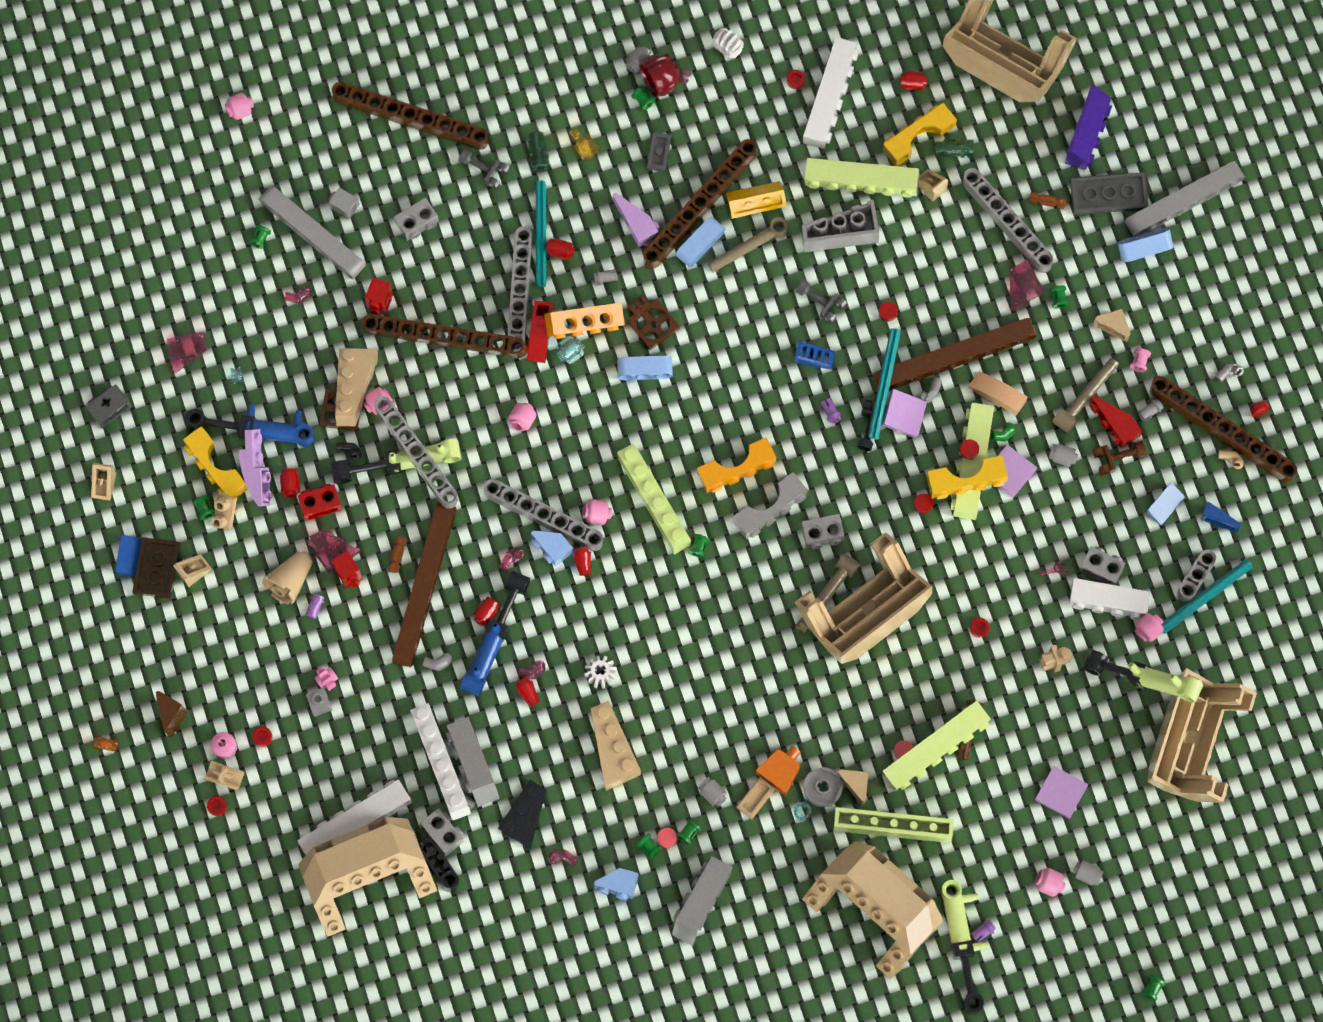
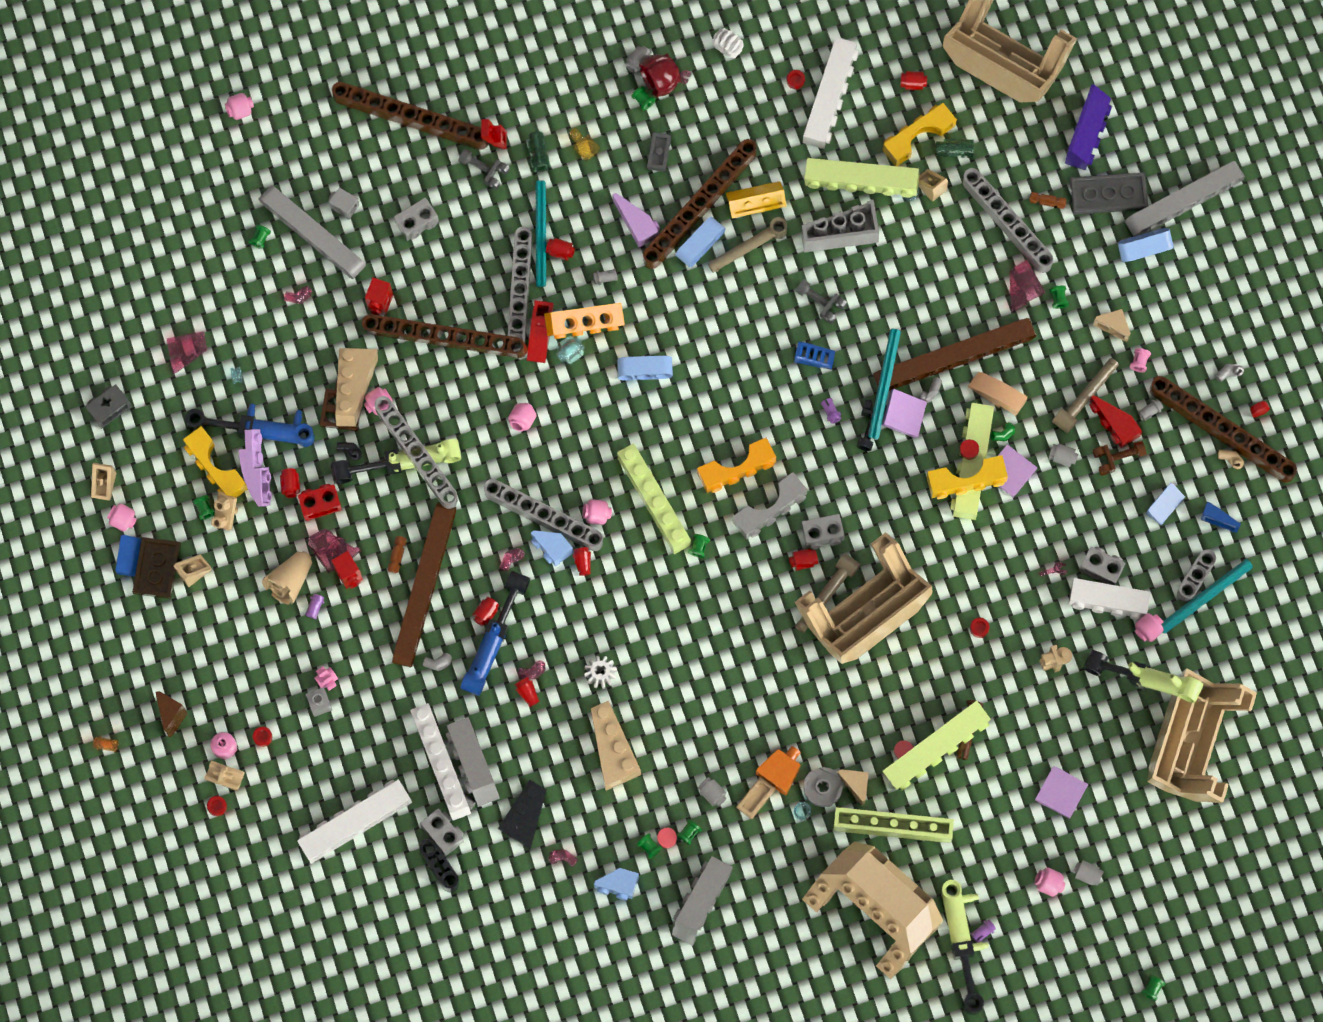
(121, 517): none -> bright pink head
(360, 860): tan wedge -> none
(494, 135): none -> red slope
(643, 311): reddish brown piece -> none
(803, 559): none -> red brick
(888, 311): red tile -> none
(923, 503): red tile -> none

